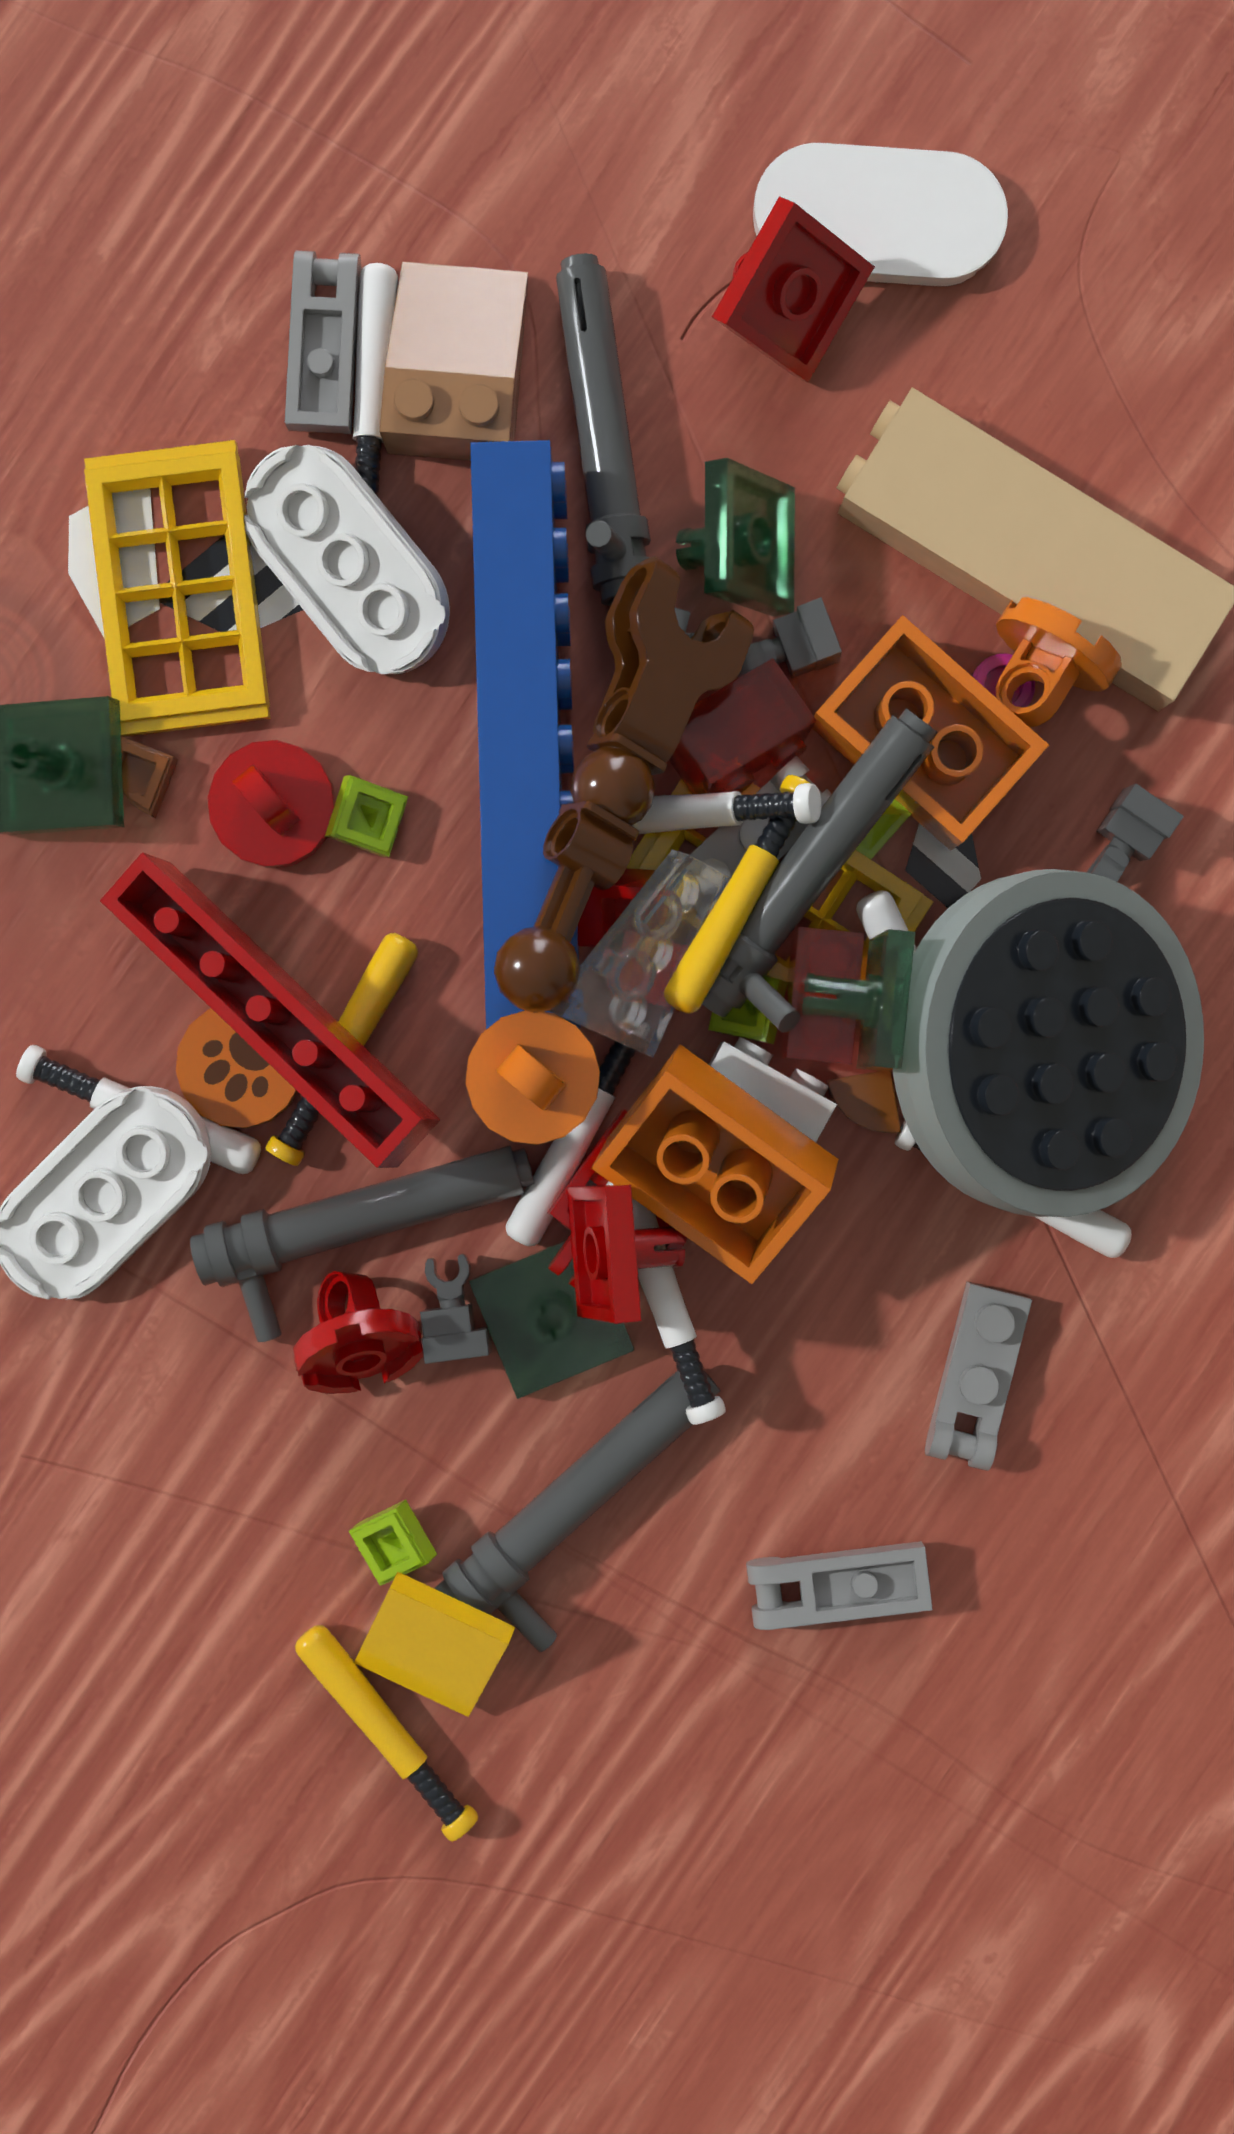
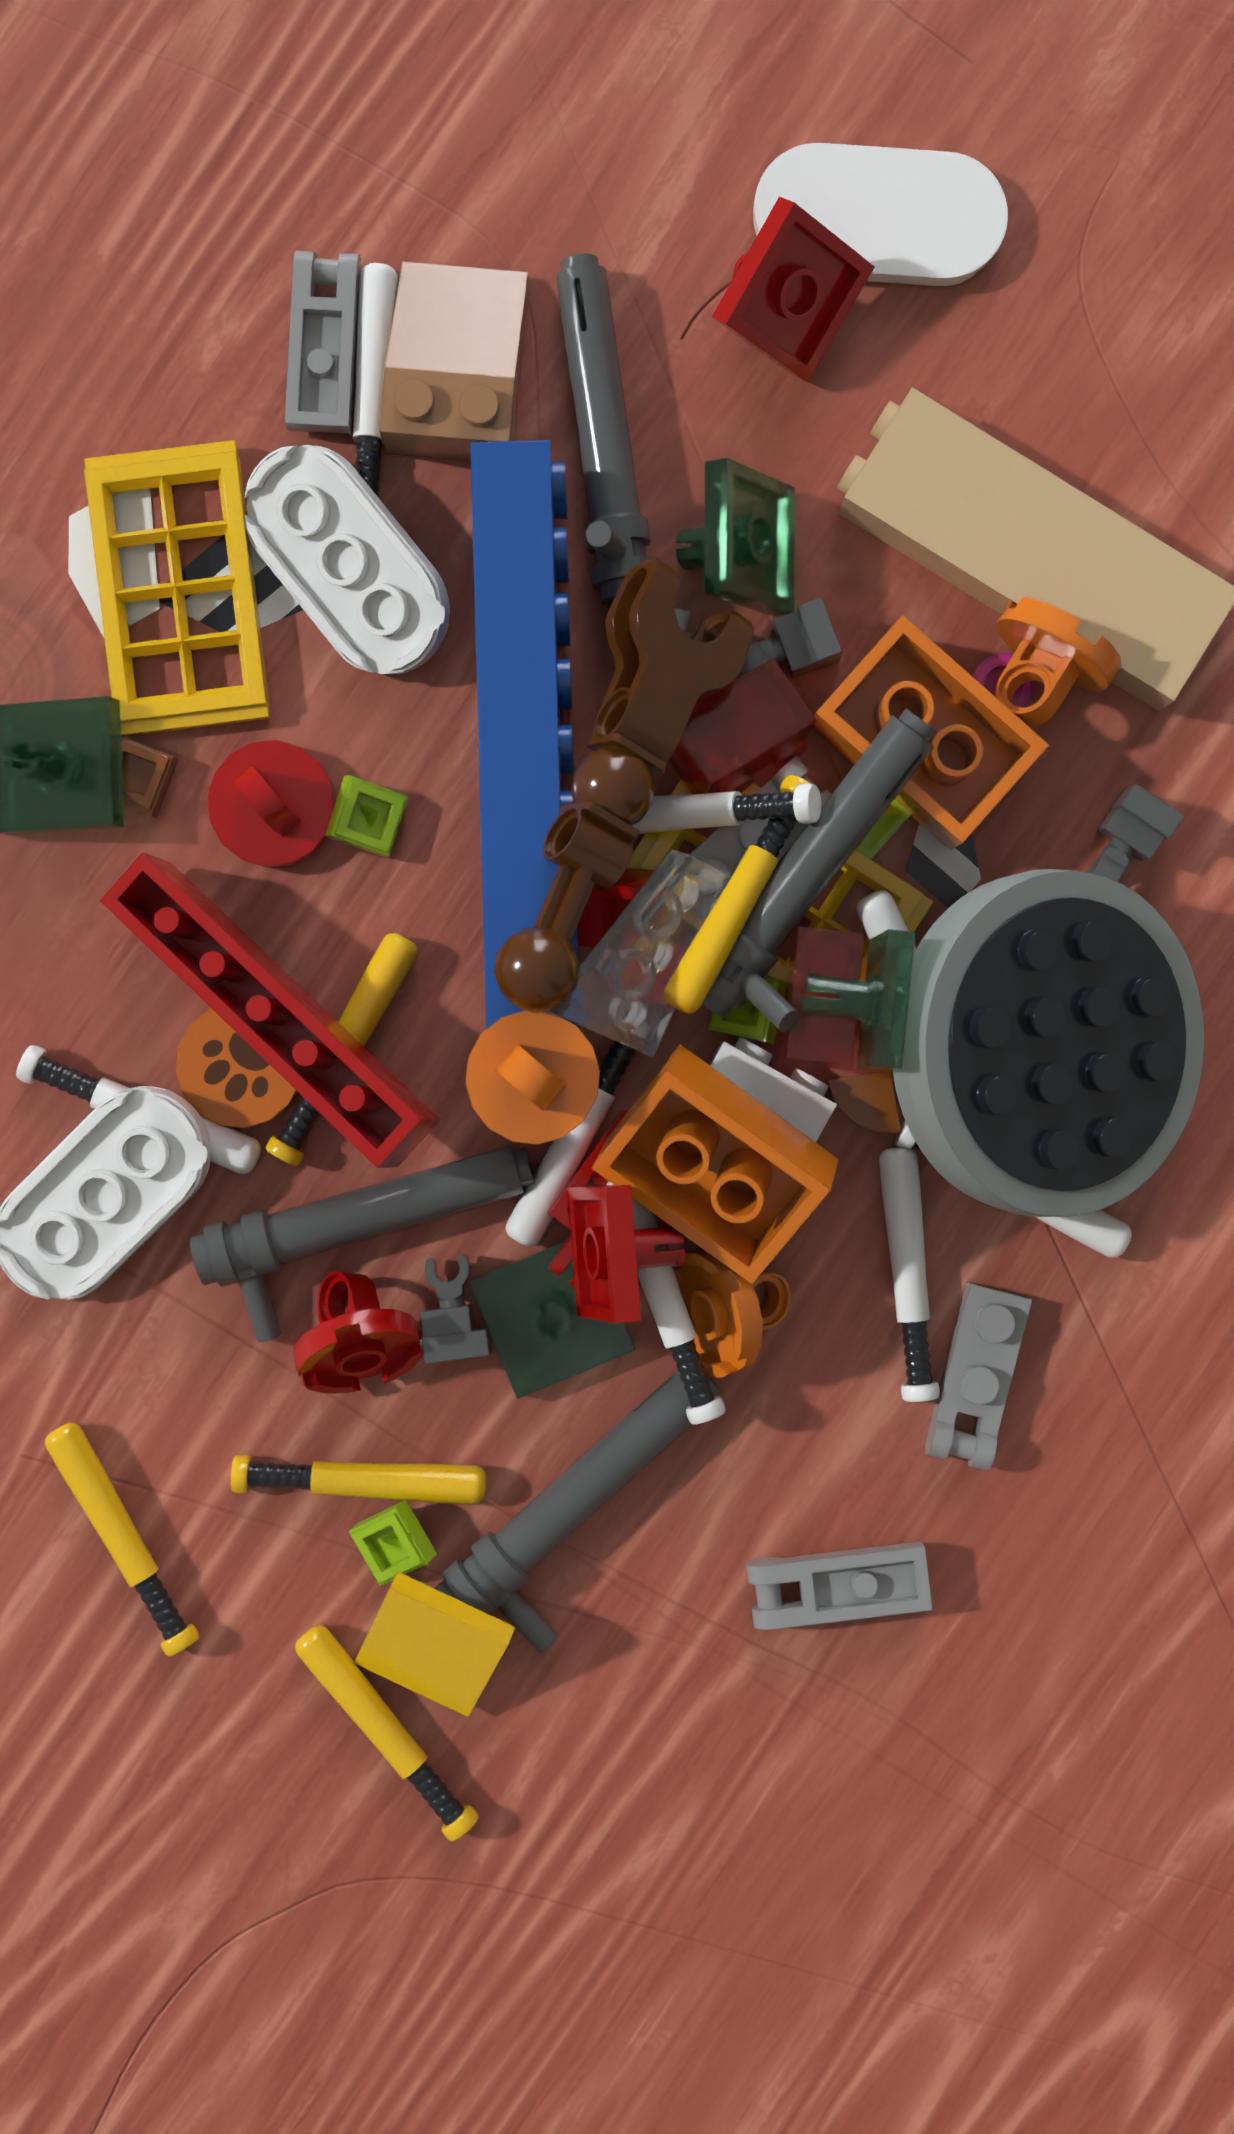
(113, 1524): none -> yellow piece
(372, 1480): none -> yellow piece
(728, 1311): none -> orange tile
(907, 1255): none -> white piece

